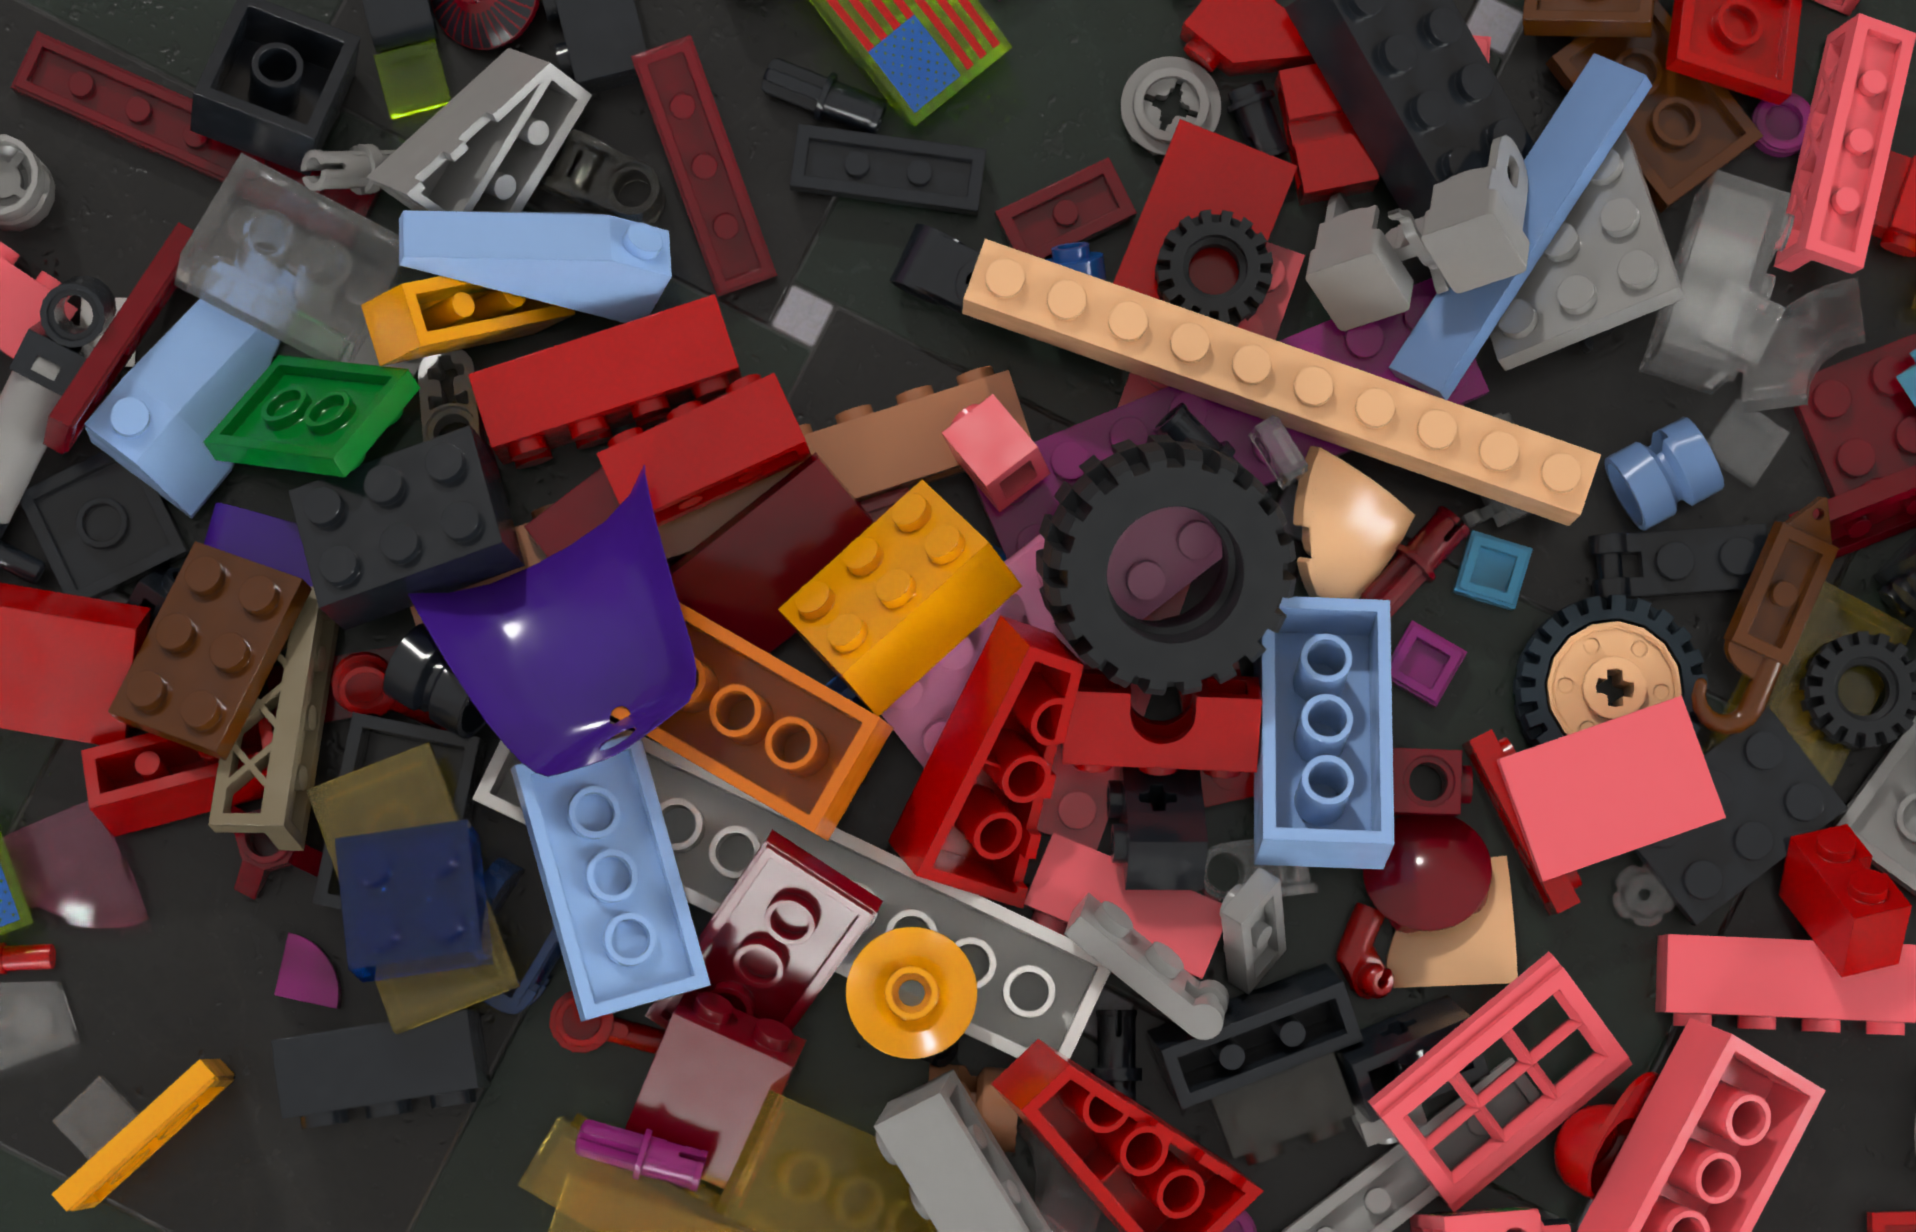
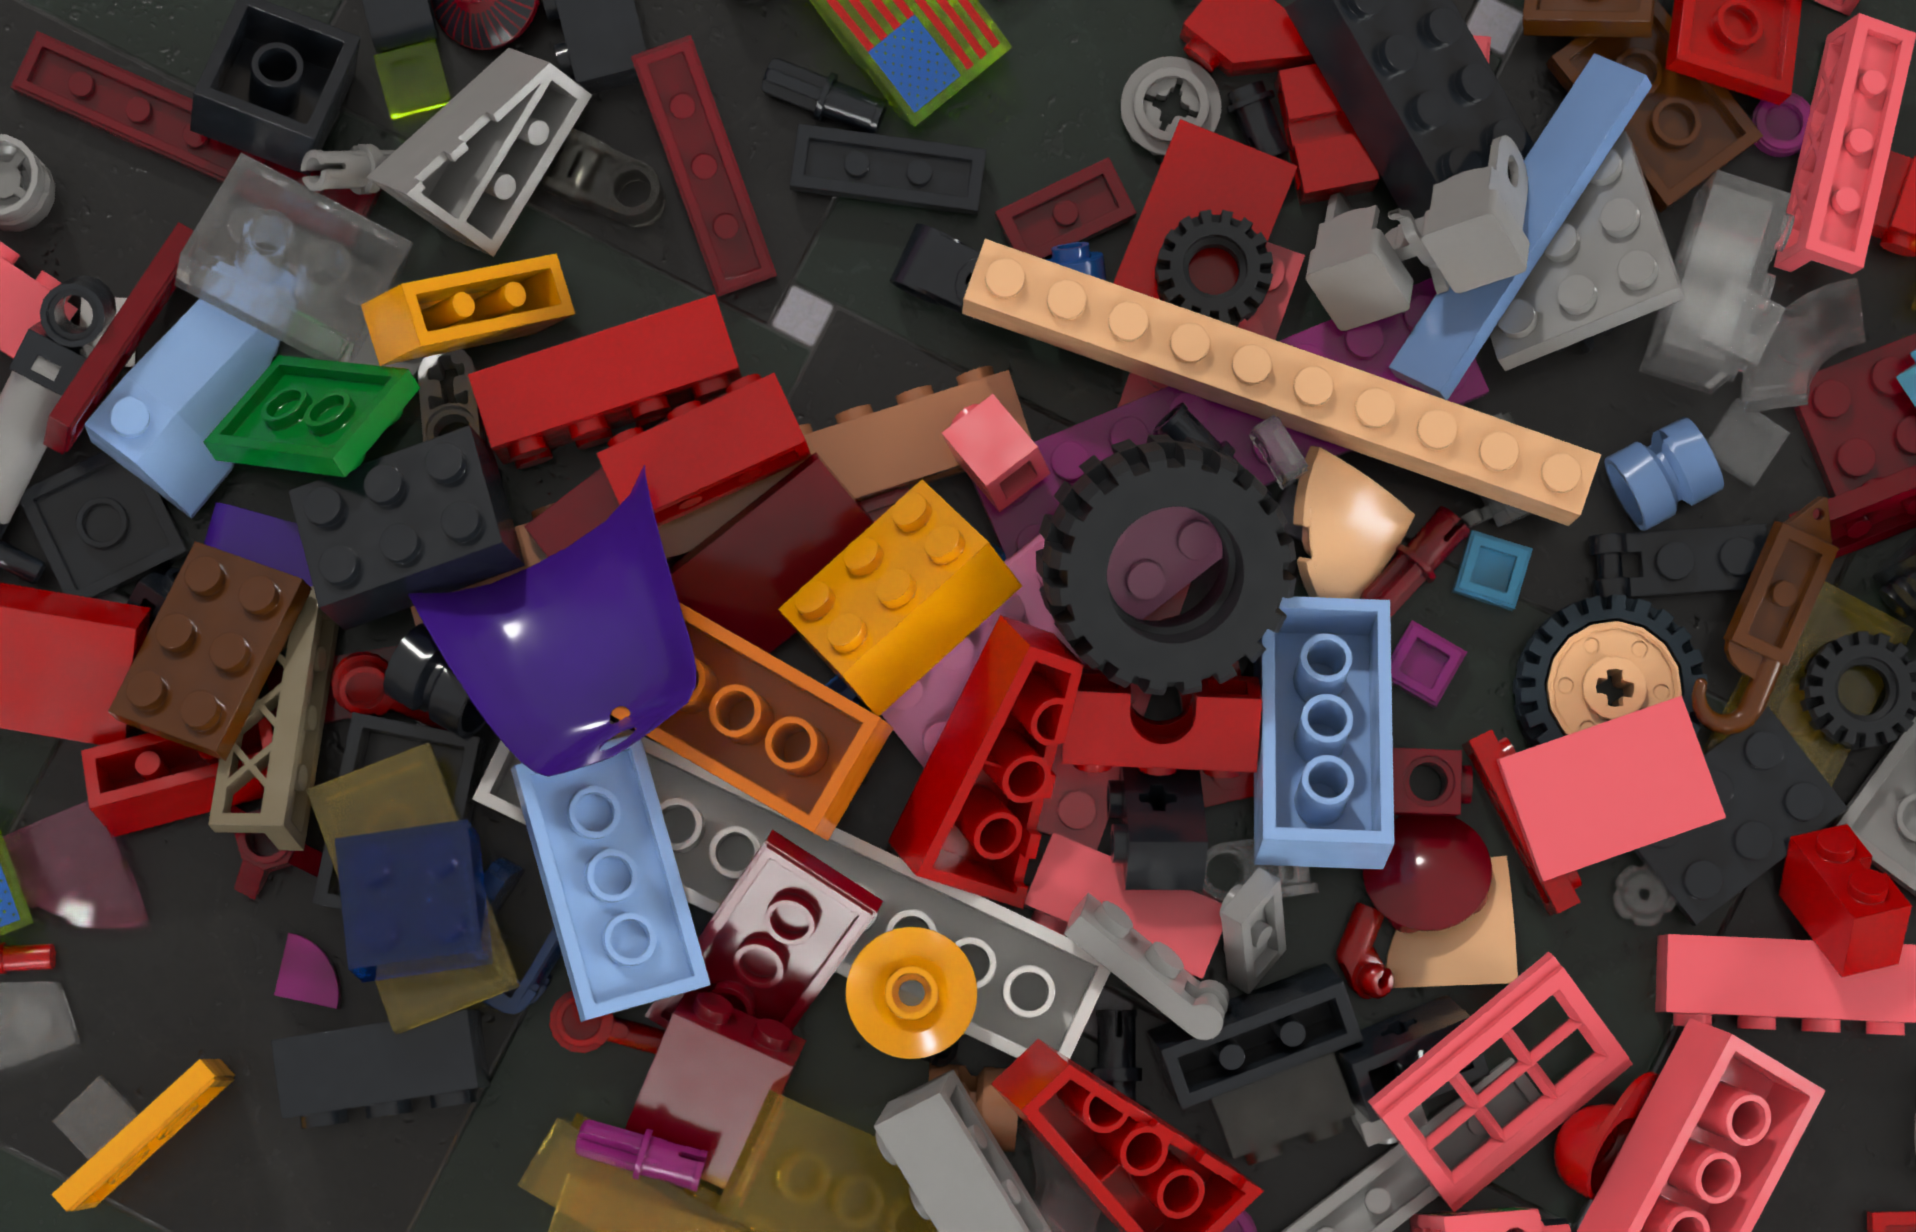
(552, 257): light blue wedge -> none

